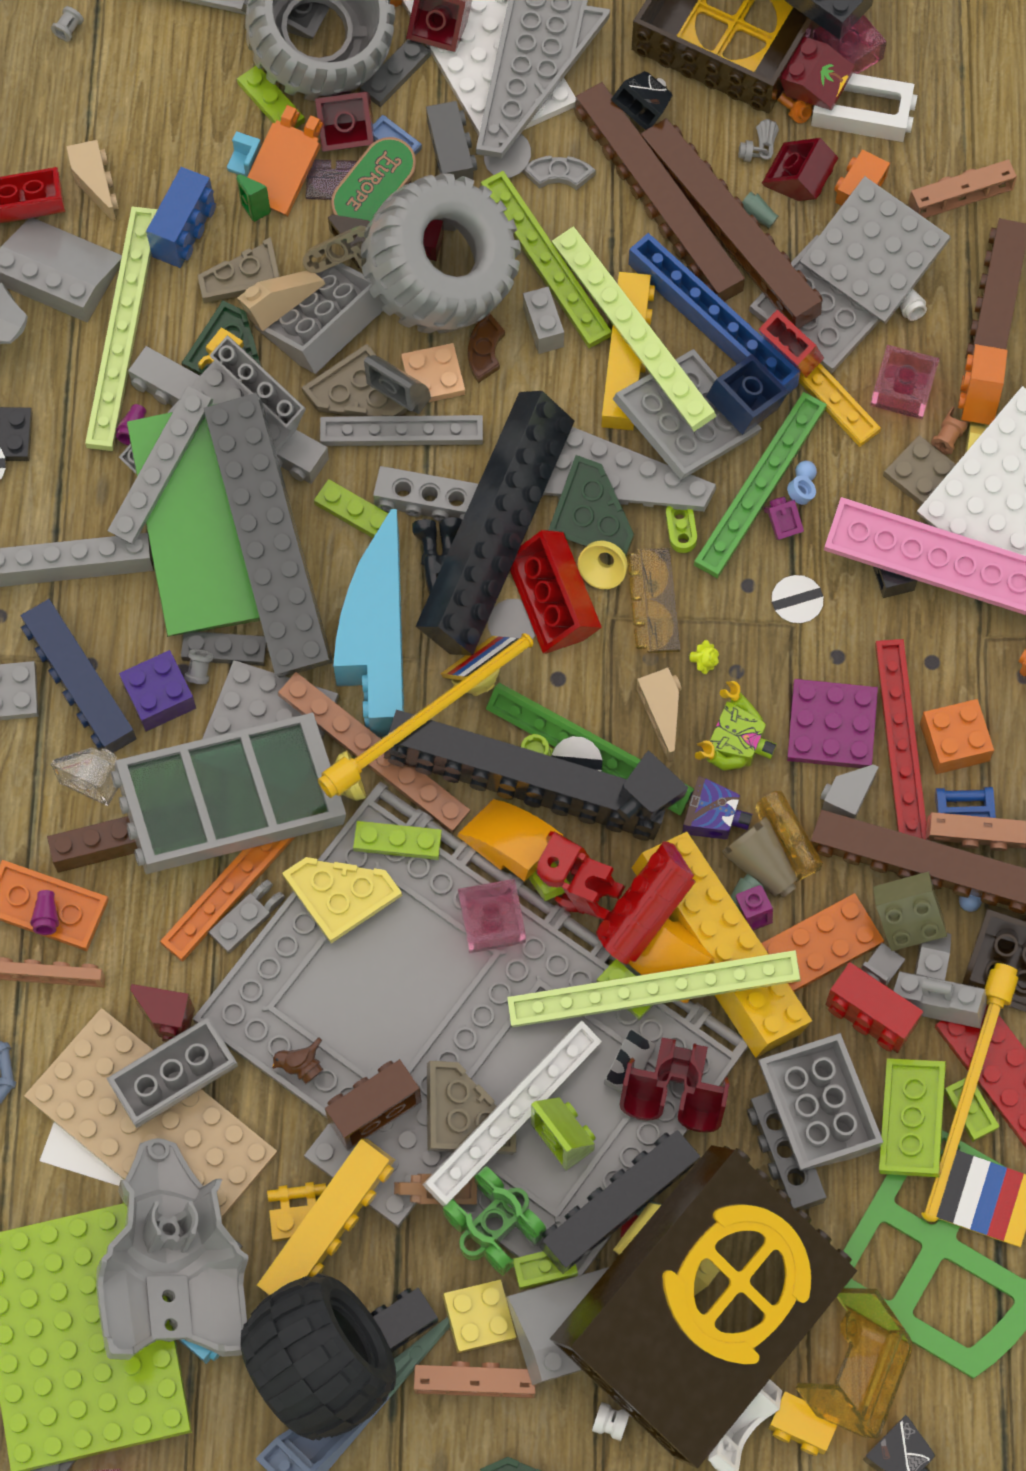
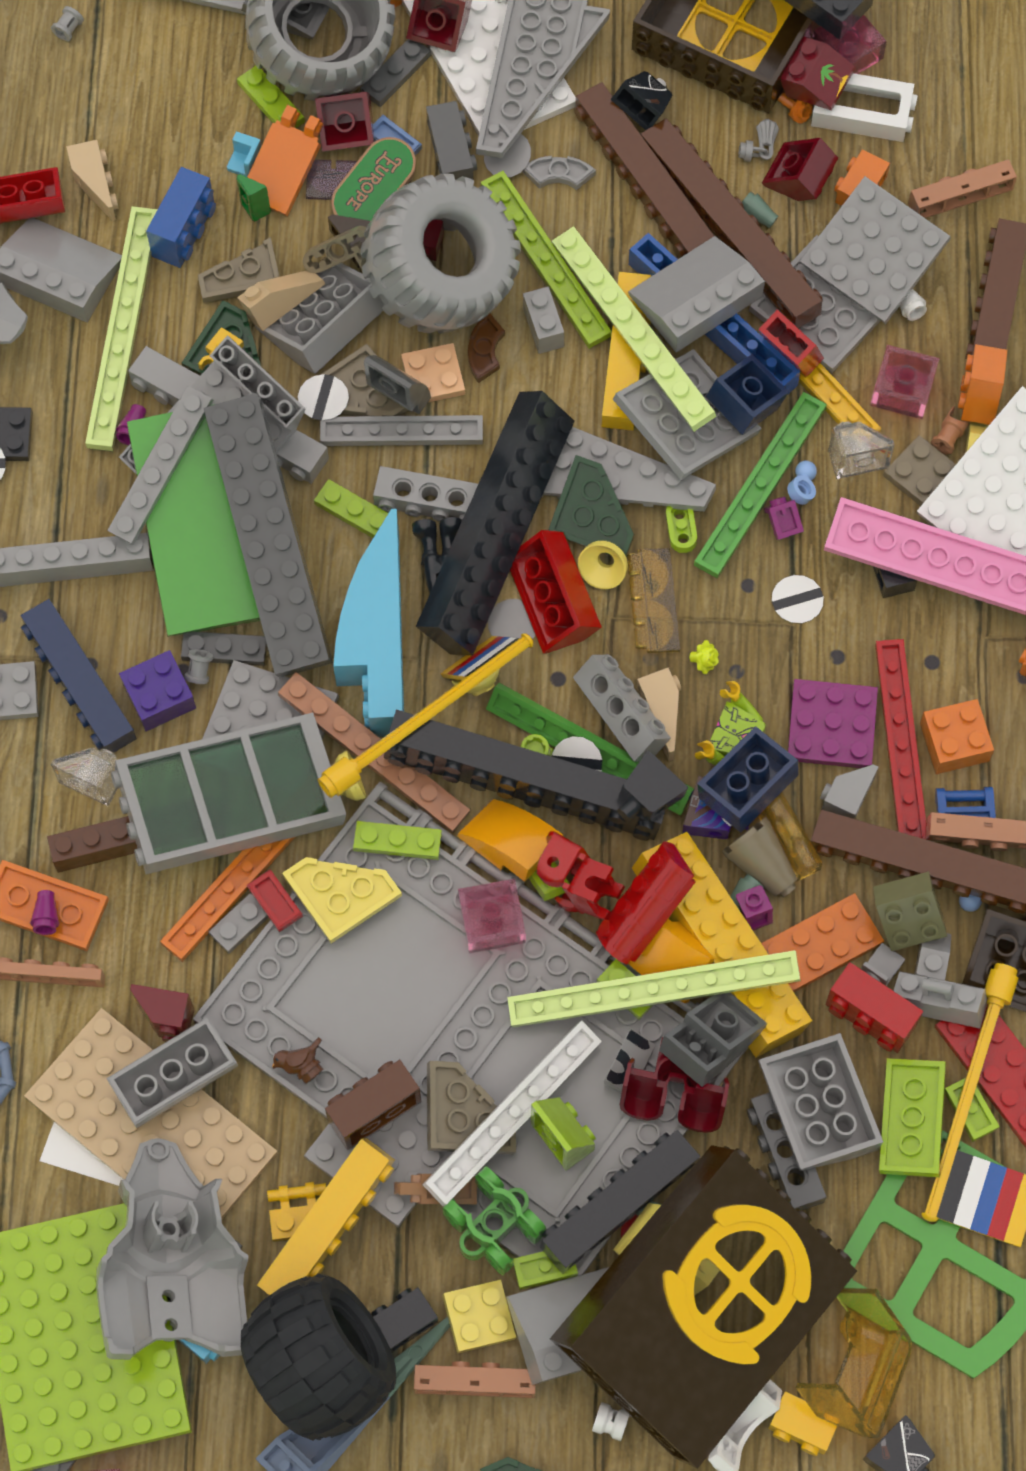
(274, 900): none -> red tile
(323, 397): none -> white sticker
(621, 706): none -> light grey brick
(698, 292): none -> light grey slope
(712, 1037): none -> dark grey slope
(748, 779): none -> dark blue brick
(858, 449): none -> clear slope

